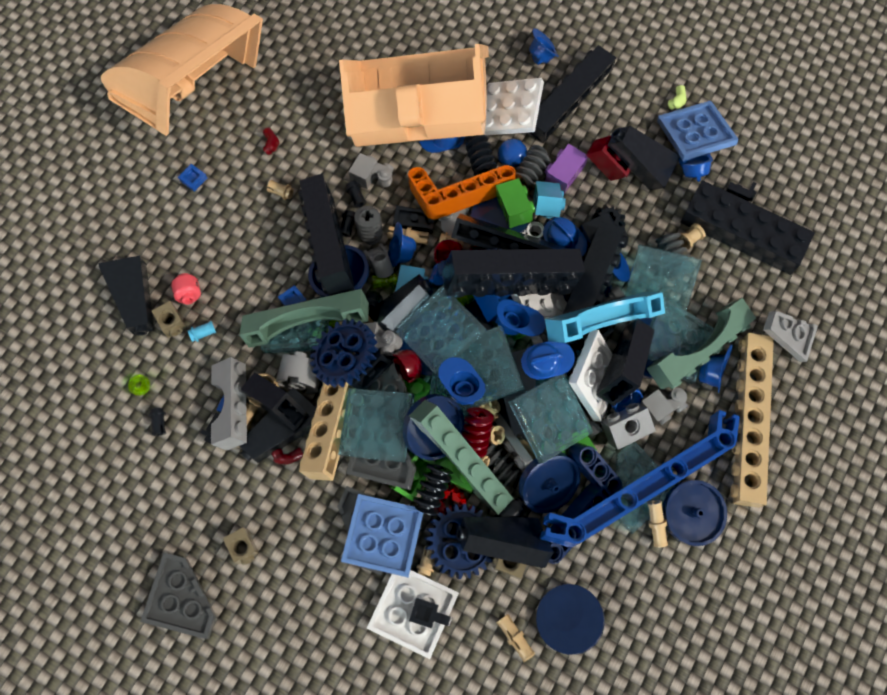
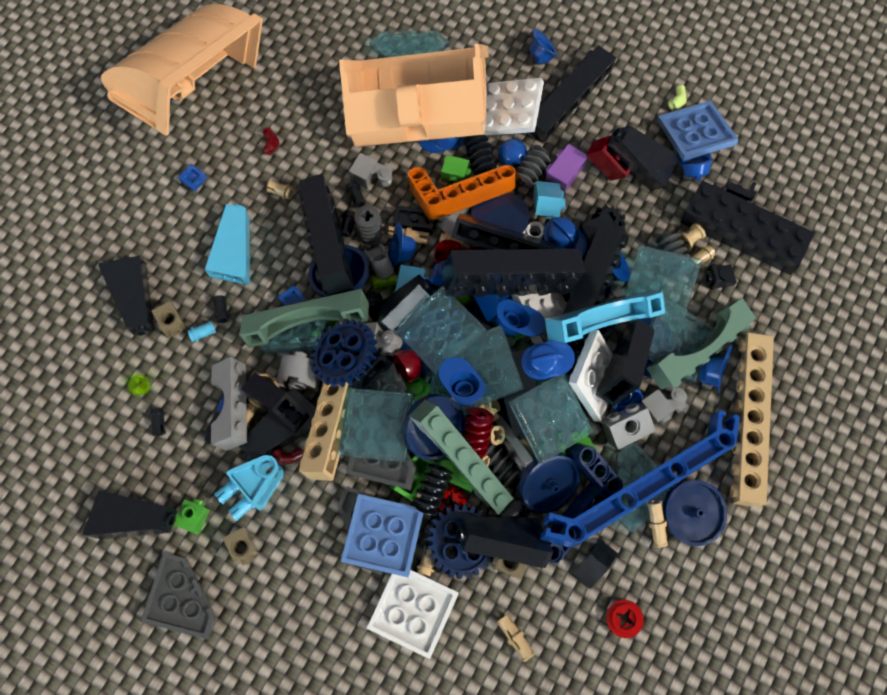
(127, 517): none -> black slope
(186, 289): coral head -> none
(192, 516): none -> bright green brick
(221, 313): none -> black pin
(231, 248): none -> medium azure slope
(253, 483): none -> medium azure piece
(408, 43): none -> clear light blue plate
(426, 614): black plate -> none
(455, 170): none -> bright green brick
(514, 203): bright green brick -> none
(570, 619): dark blue piece -> none
(595, 564): none -> black slope
(634, 615): none -> red gear
(705, 254): none -> tan pin
(720, 276): none -> black bracket
(791, 334): light grey wing -> none

